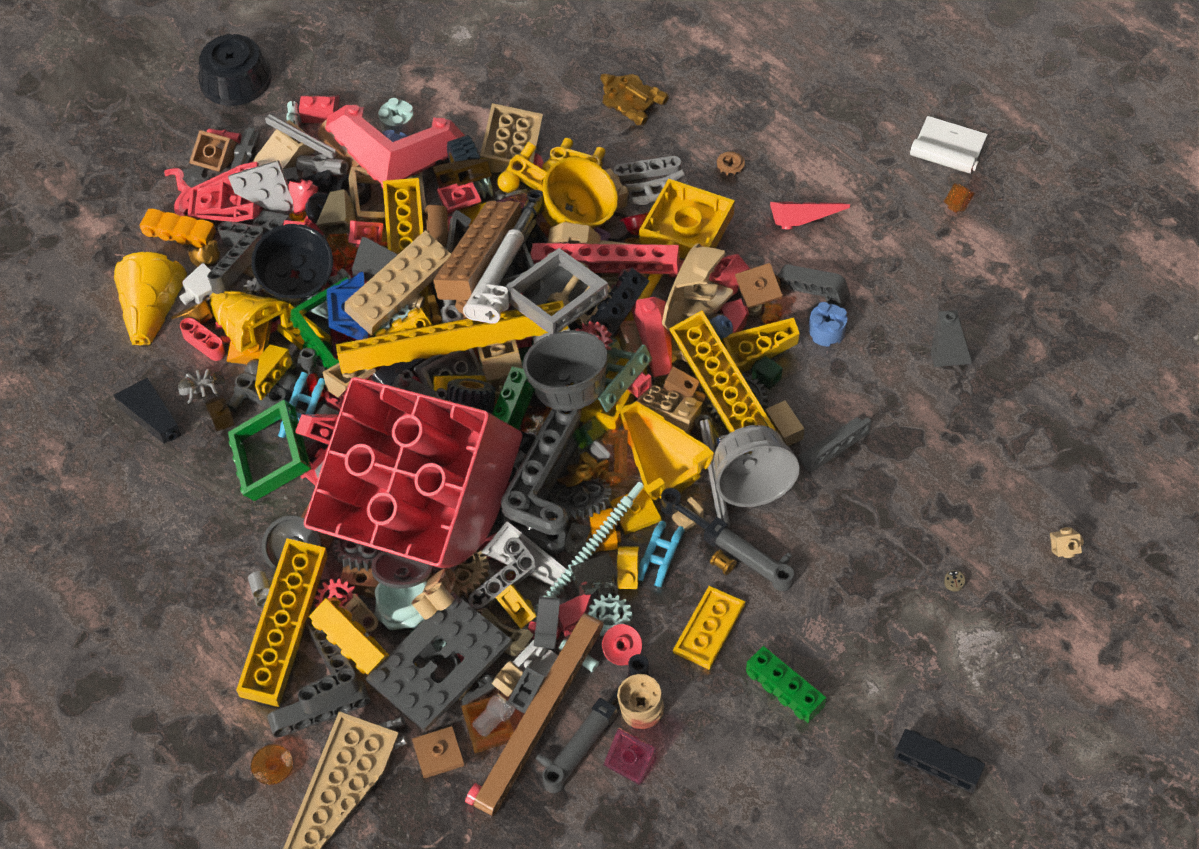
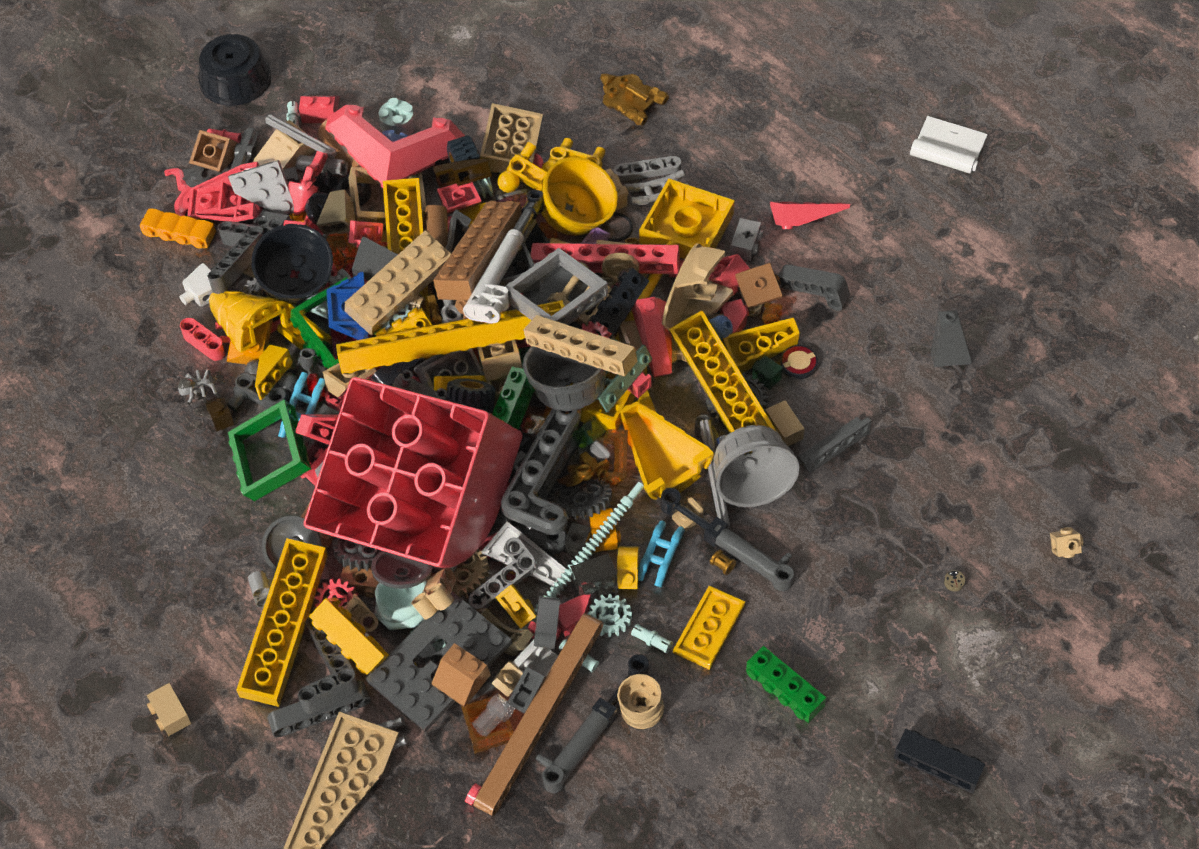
(146, 292): yellow cone -> none
(148, 410): black slope -> none
(168, 709): none -> tan brick
(199, 312): pearl gold piece -> none
(208, 255): pearl gold hair -> none
(270, 756): clear orange dish -> none
(315, 167): none -> coral tile
(438, 752): medium nougat plate -> none
(460, 675): none -> medium nougat slope
(573, 234): tan brick -> none
(580, 345): none -> tan brick
(616, 262): none -> tan tile
(628, 637): coral dish -> none
(630, 756): clear pink slope -> none
(634, 222): dark red piece -> none
(640, 515): yellow plate -> none
(652, 638): none -> light aqua pin
(673, 407): tan slope -> none
(683, 385): medium nougat torso -> none
(725, 159): medium nougat gear -> none
(746, 239): none -> light grey brick
(799, 361): none -> tile
(827, 324): medium blue brick -> none
(958, 198): clear orange brick -> none

